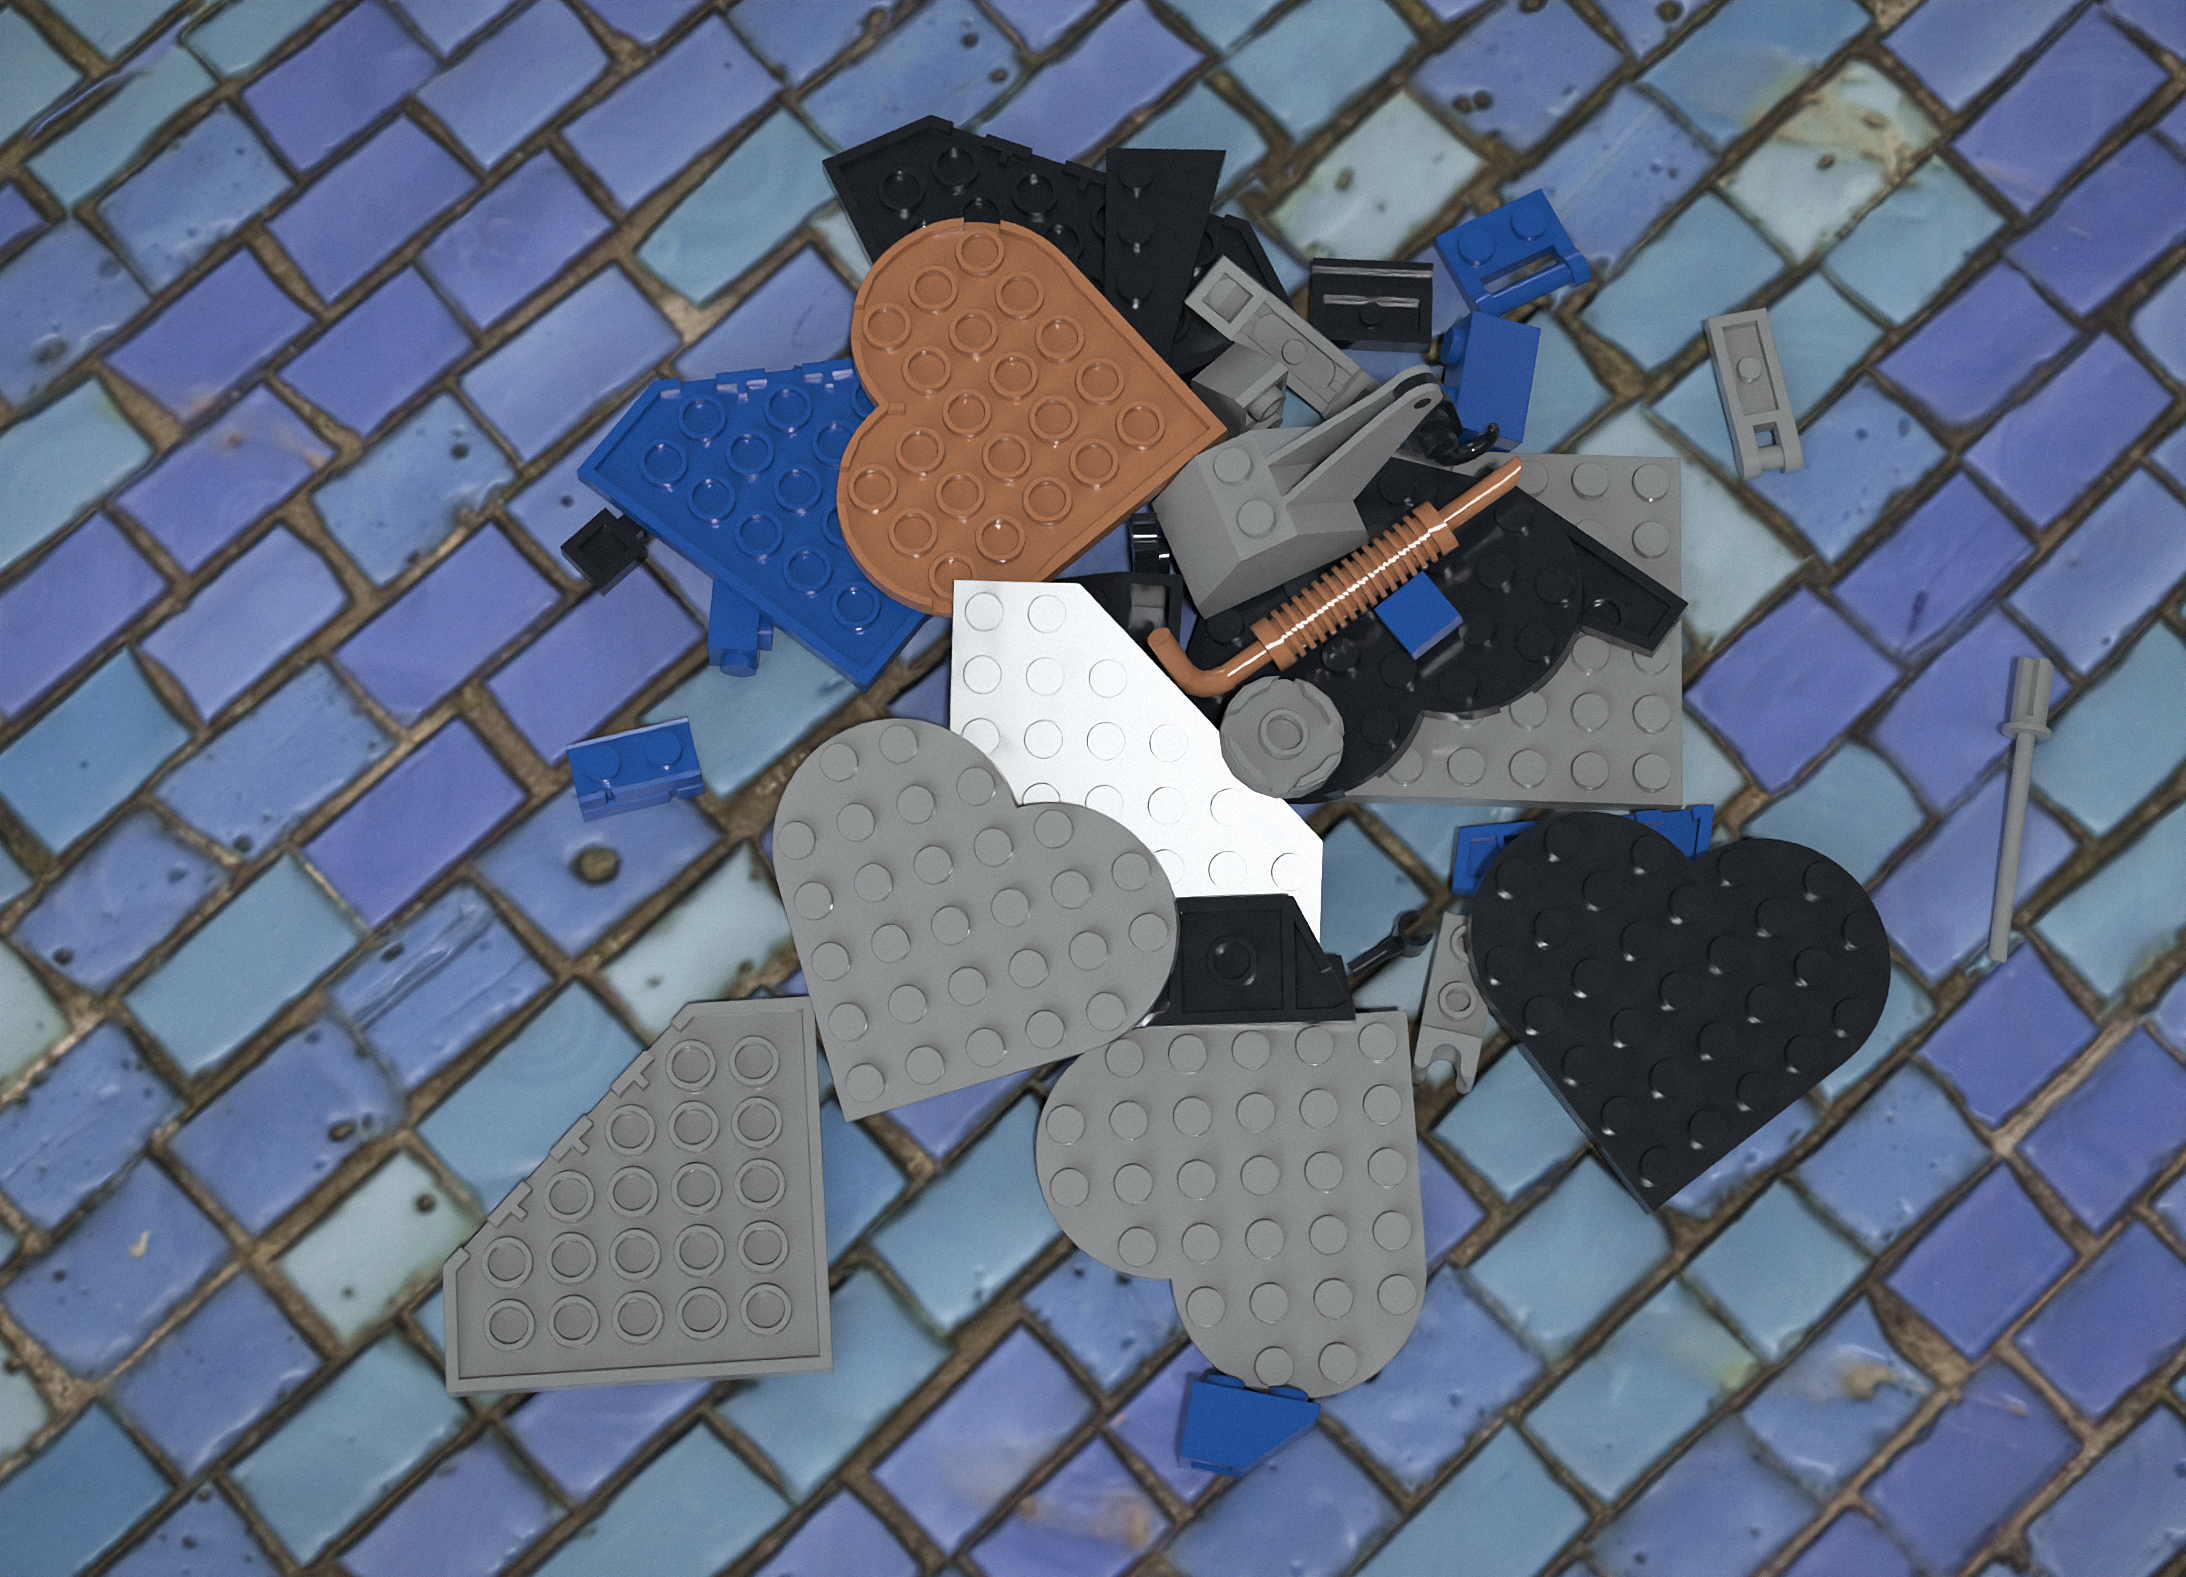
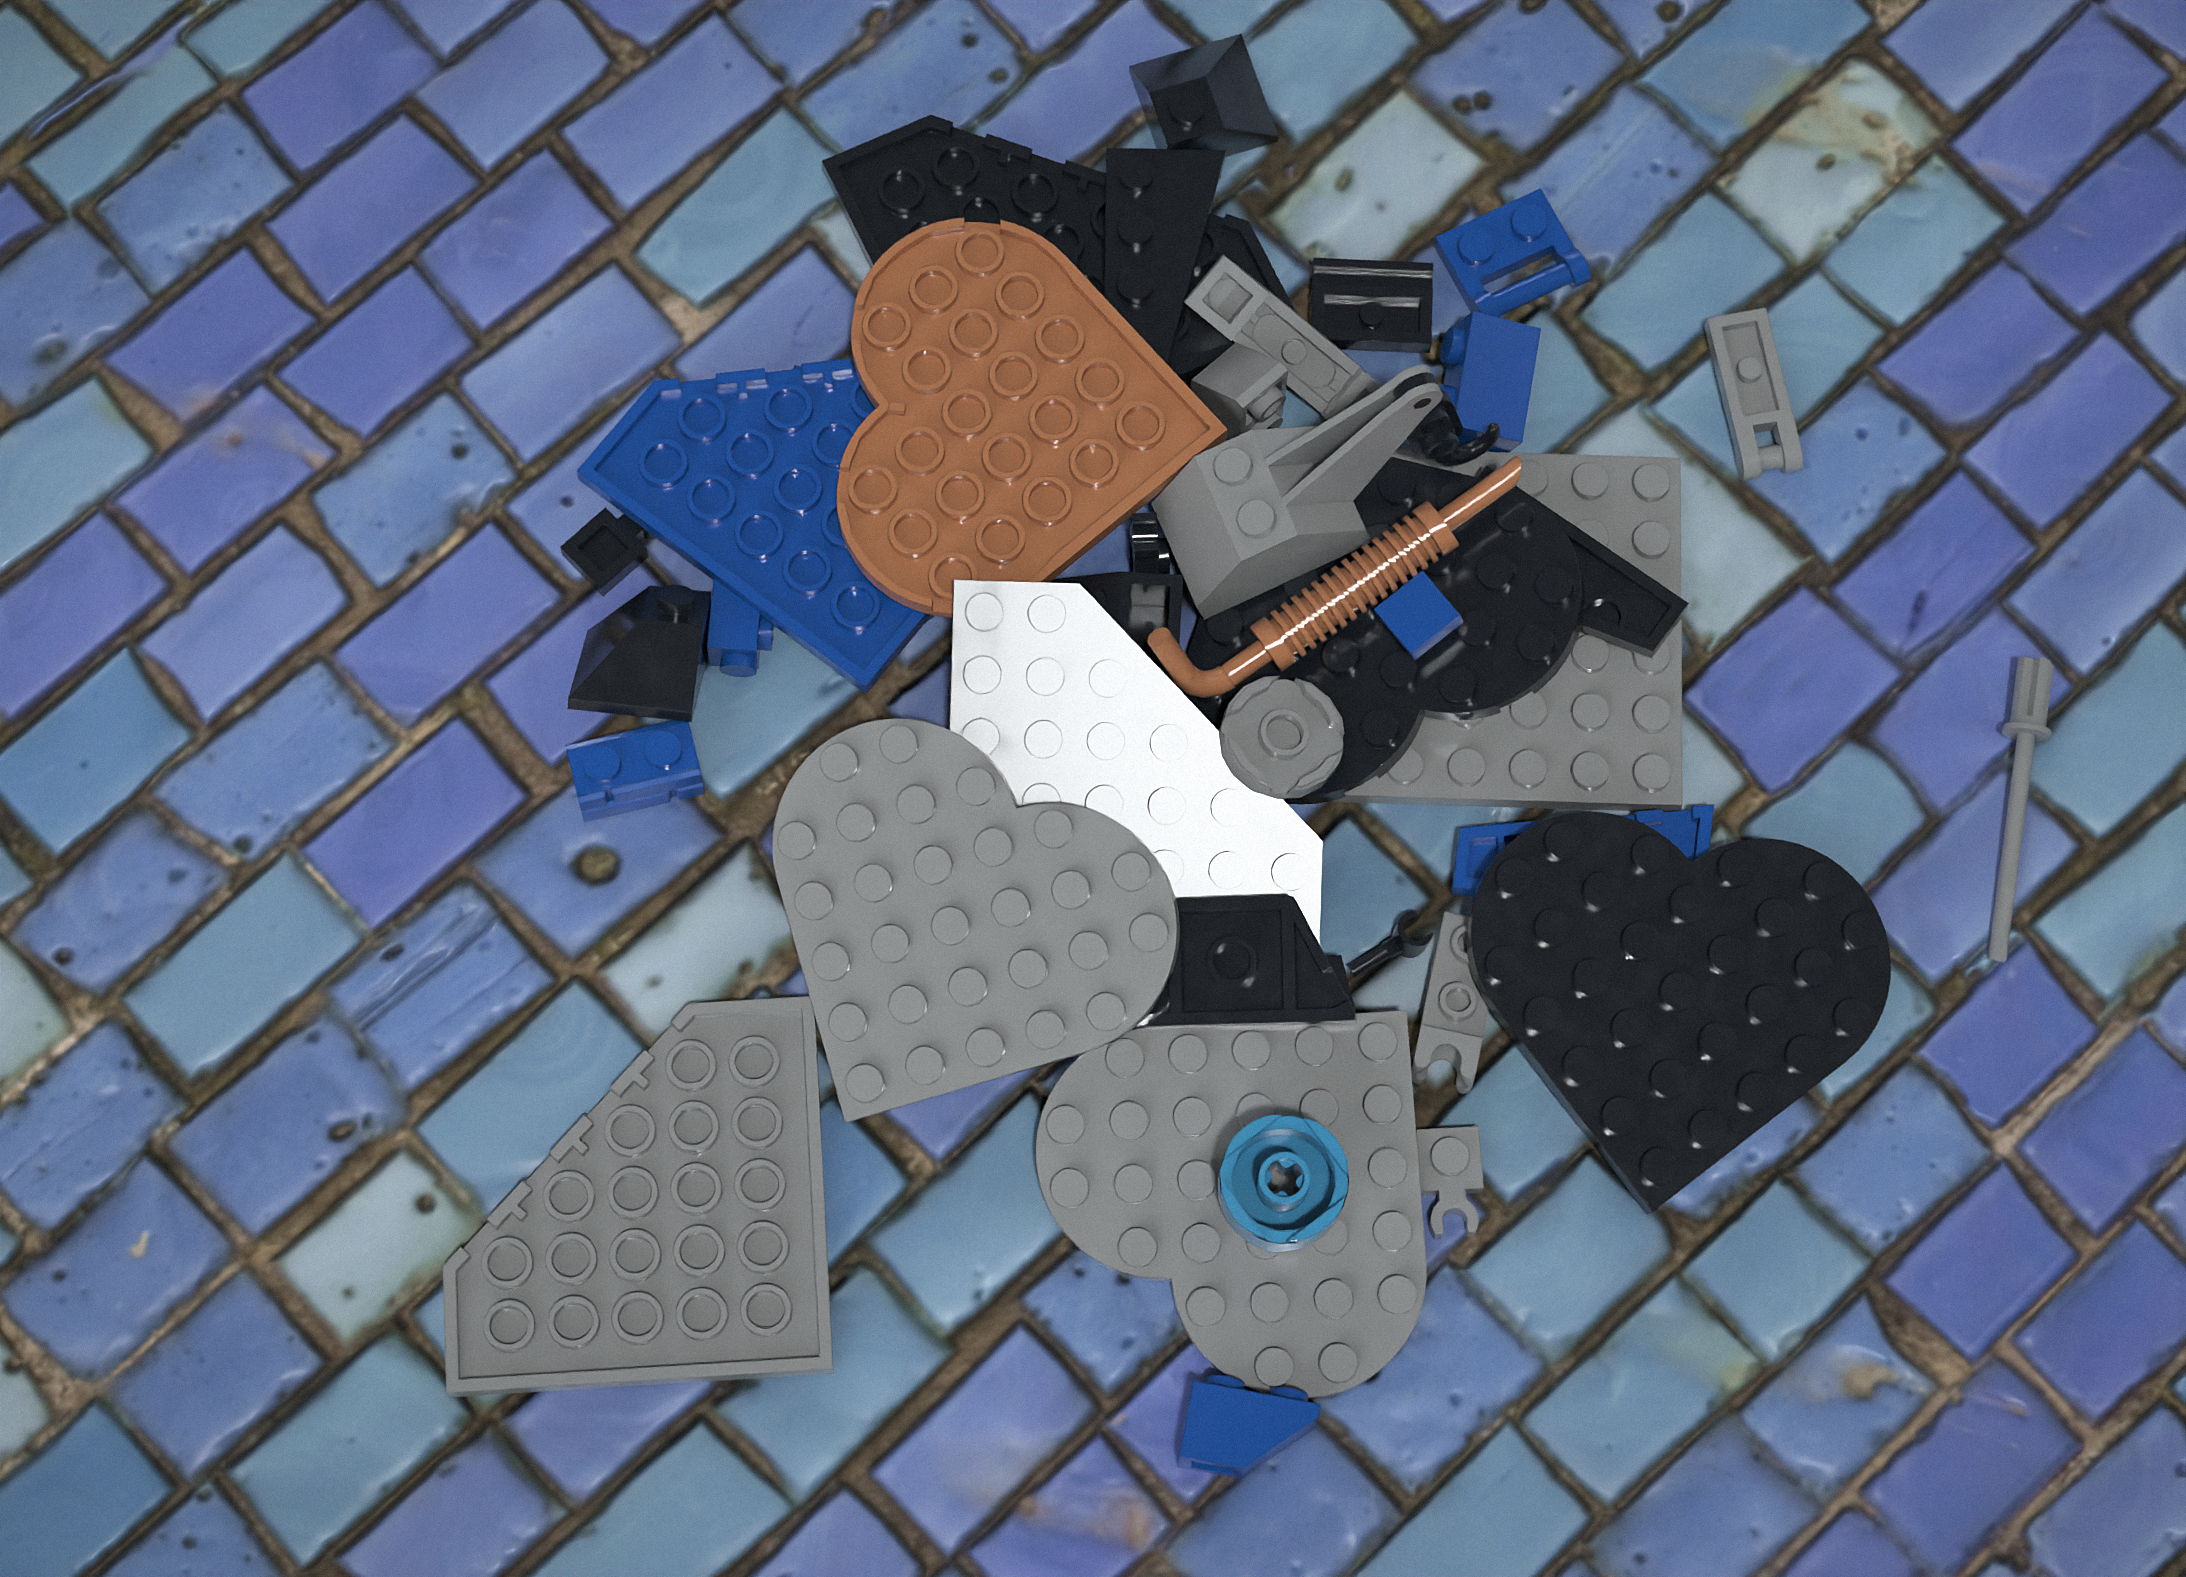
(646, 656): none -> black slope
(1205, 99): none -> black slope
(1287, 1146): none -> dark azure brick
(1450, 1169): none -> light grey plate

